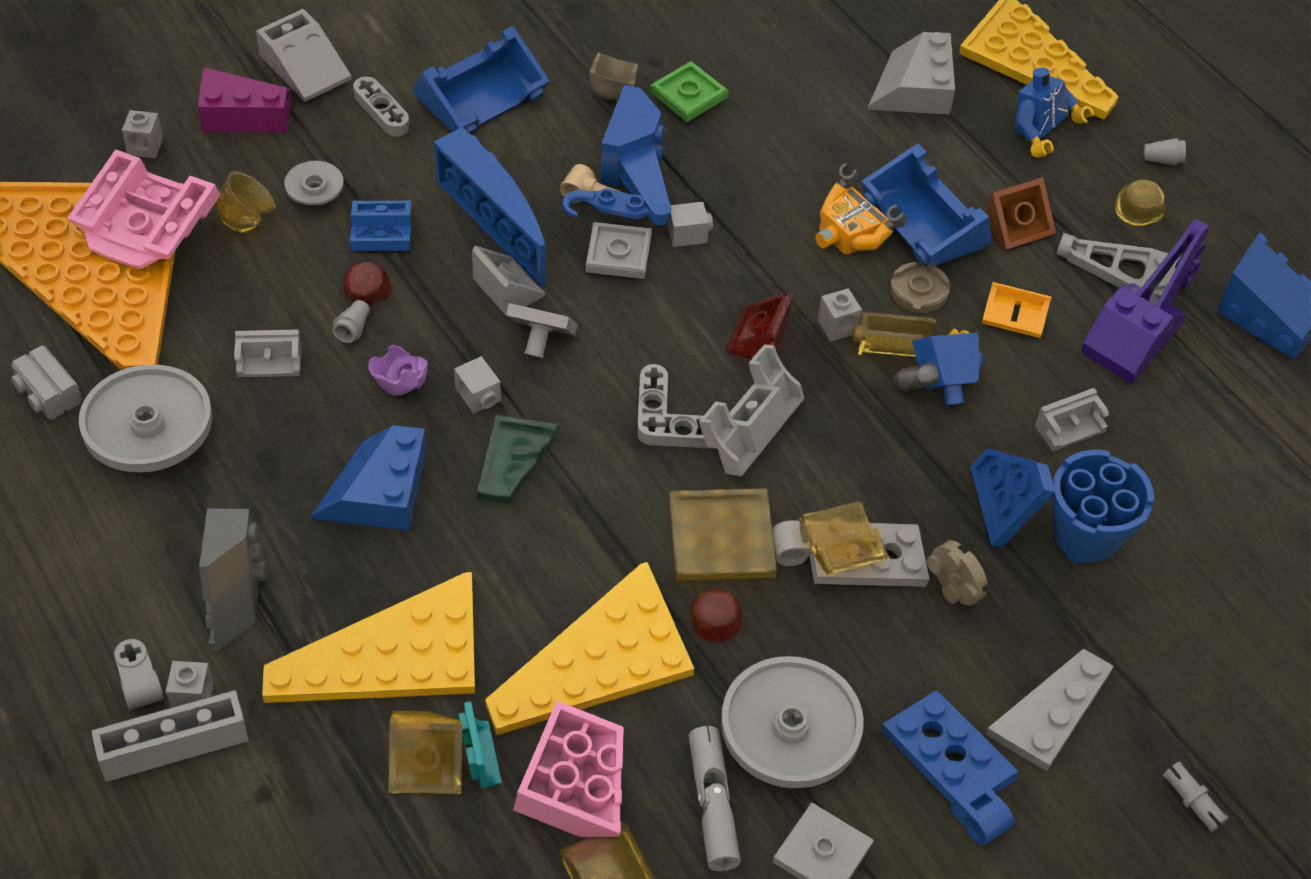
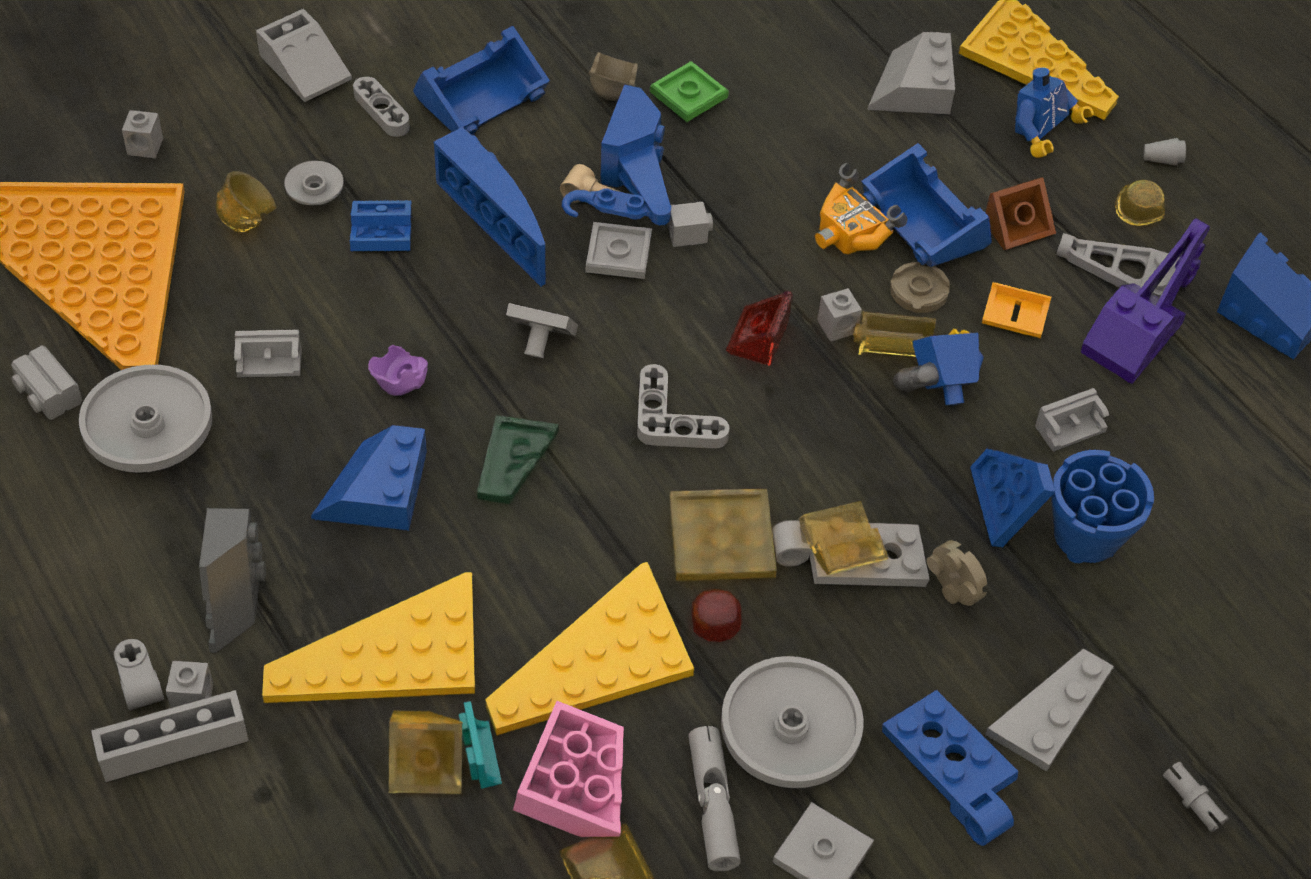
(139, 214): bright pink slope -> none
(242, 104): magenta wedge -> none
(350, 323): light grey cone -> none
(366, 282): clear red hair -> none
(477, 385): light grey brick -> none
(503, 279): light grey slope -> none
(756, 416): light grey bracket -> none

